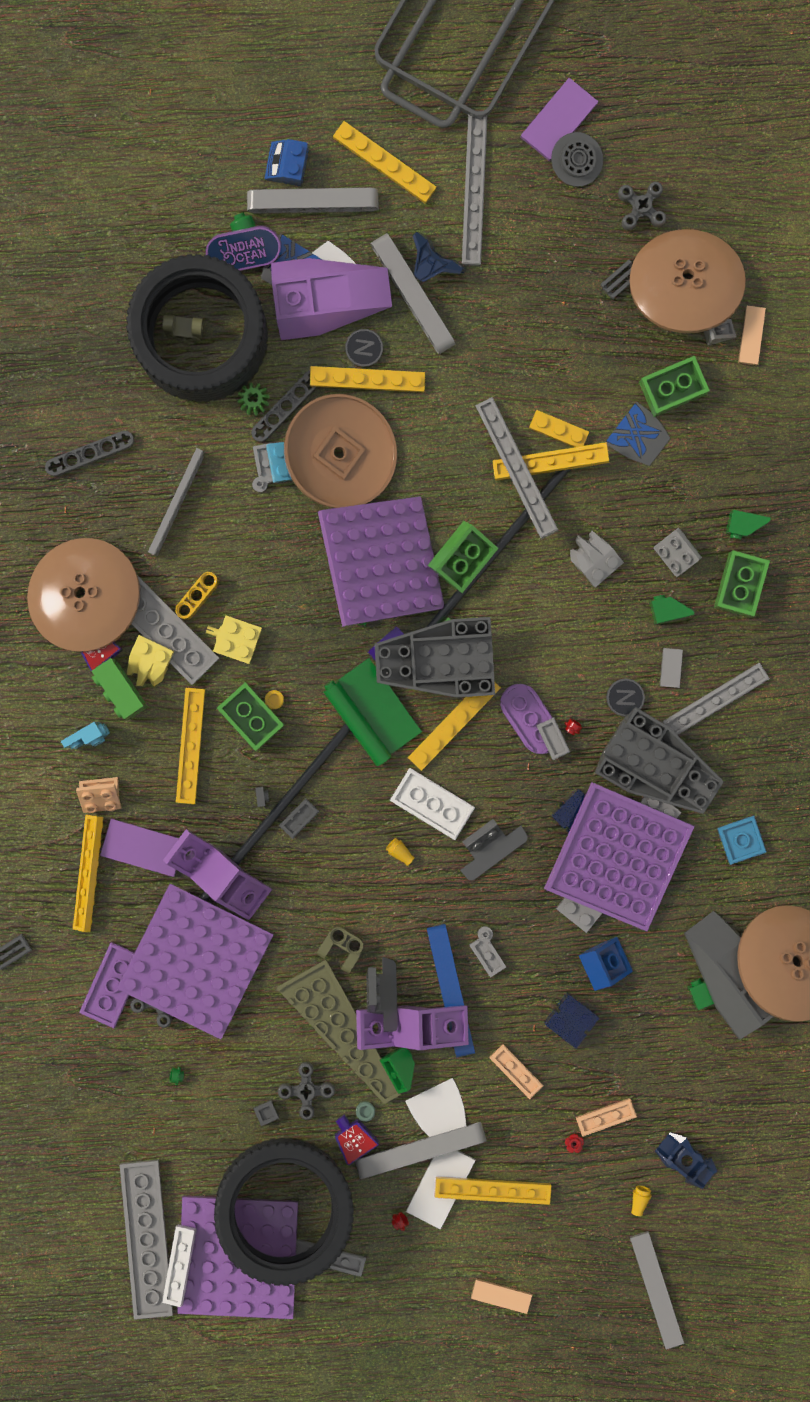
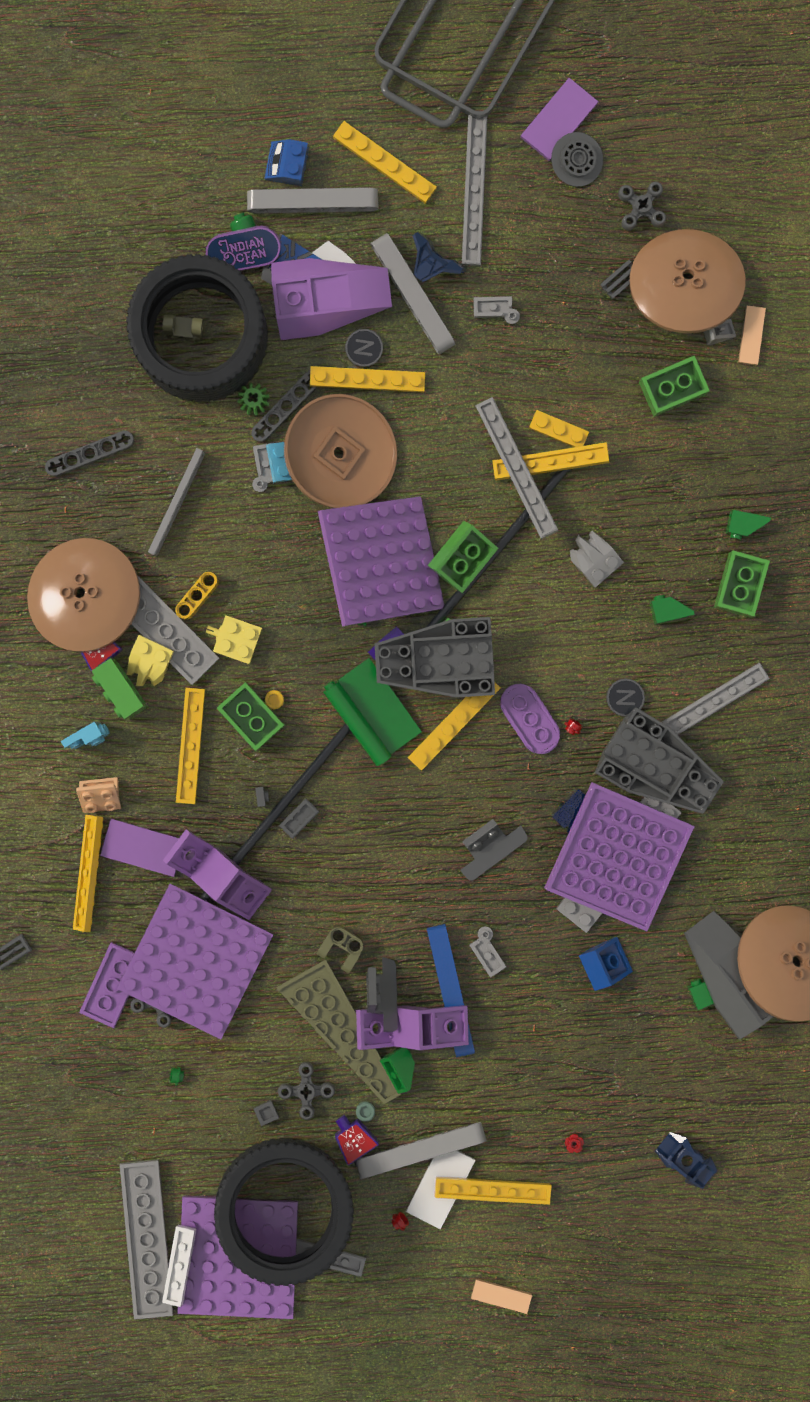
(399, 851): yellow cone -> none
(432, 804): white tile -> none
(438, 1109): white sticker -> none
(495, 307): none -> light grey hinge
(516, 1071): light nougat tile -> none
(553, 738): light grey tile -> none
(571, 1020): clear blue piece -> none
(606, 1117): light nougat tile -> none
(639, 435): sticker -> none
(641, 1198): yellow cone -> none
(656, 1290): light grey tile -> none
(671, 668): light grey tile -> none
(677, 552): light grey bracket -> none
(741, 840): dark azure plate -> none

